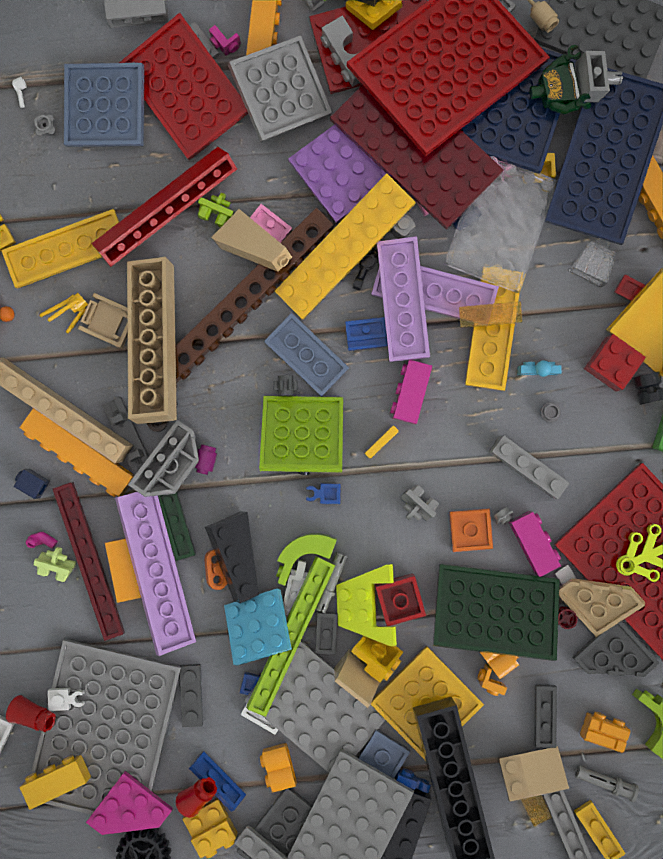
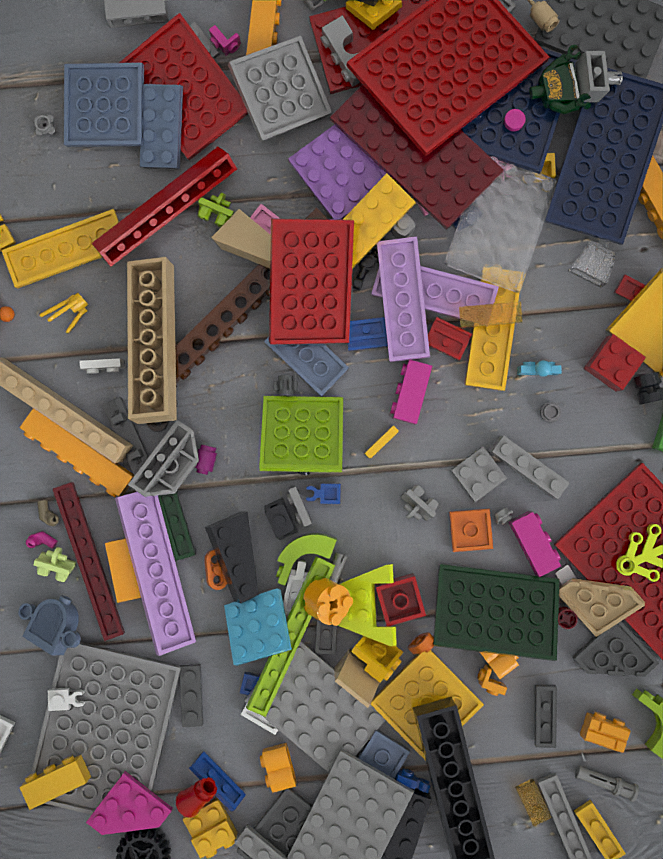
(19, 84): white hand -> none
(29, 714): red plant -> none
(31, 483): dark blue brick -> none
(46, 515): none -> dark tan arm
(52, 625): none -> sand blue piece
(94, 366): none -> white plate
(104, 320): tan container -> none
(161, 126): none -> sand blue plate
(280, 519): none -> black torso
(302, 515): none -> light grey plate
(310, 280): none -> red plate
(327, 601): none -> light orange brick
(421, 643): none -> orange plate
(448, 338): none -> red plate
(478, 474): none -> light grey plate
(514, 120): none -> dark pink tile
(533, 773): tan slope -> none

